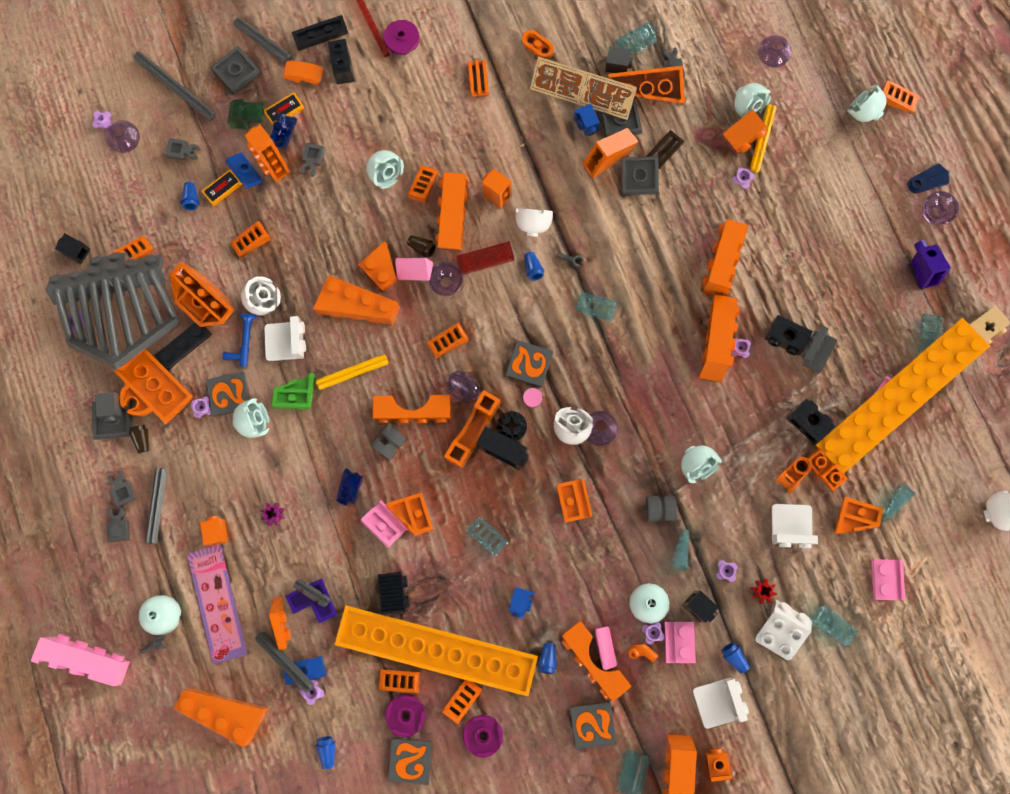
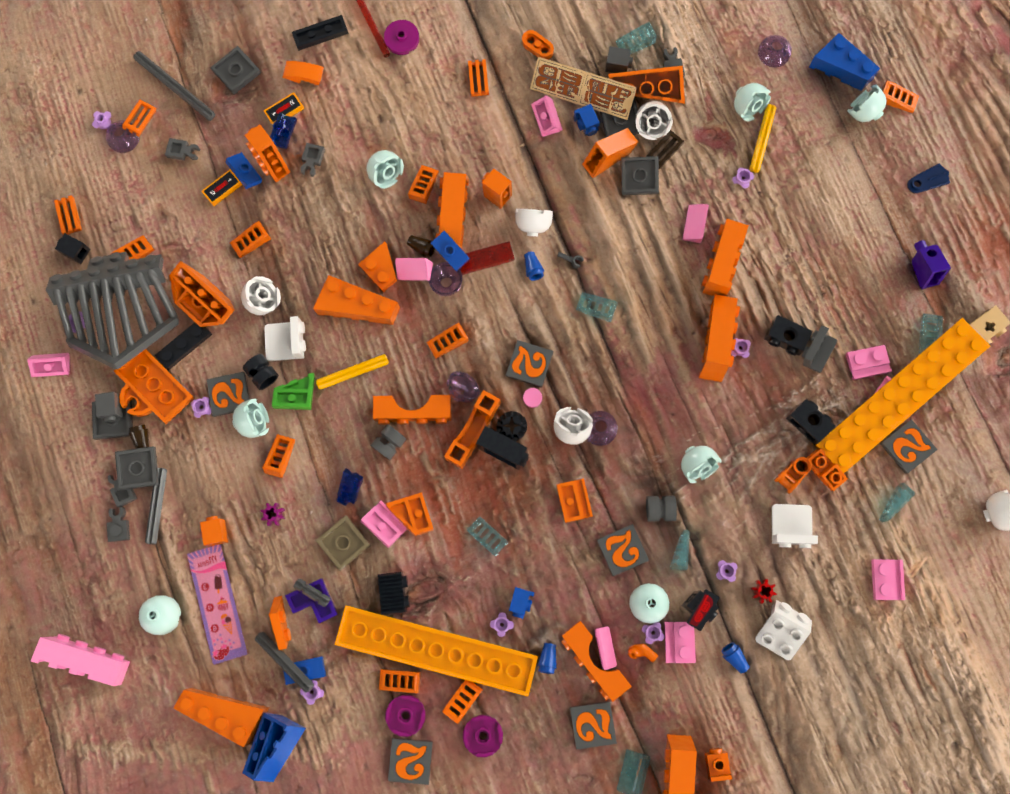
(49, 364): none -> bright pink slope
(64, 201): none -> orange tile
(132, 128): none -> orange tile
(136, 468): none -> dark grey tile
(156, 644): dark grey hand -> none
(189, 196): blue cone -> none
(244, 113): clear green brick -> none
(244, 351): blue piece -> none
(260, 371): none -> black wheel
(262, 40): dark grey axle -> none
(271, 747): none -> blue wedge
(278, 472): none -> orange slope
(326, 751): blue cone -> none
(341, 61): black brick -> none
(343, 542): none -> dark tan plate
(450, 250): none -> blue plate
(496, 624): none -> lavender plate
(546, 116): none -> bright pink slope
(622, 550): none -> tile
(653, 120): none -> white cylinder
(695, 223): none -> bright pink slope
(703, 610): none -> sticker
(720, 703): white bracket -> none
(745, 132): orange brick -> none
(823, 618): clear light blue slope -> none
(845, 62): none -> blue wedge
(857, 516): orange wing -> none
(868, 362): none -> bright pink plate
(908, 446): none -> dark grey tile
(943, 201): clear purple piece -> none

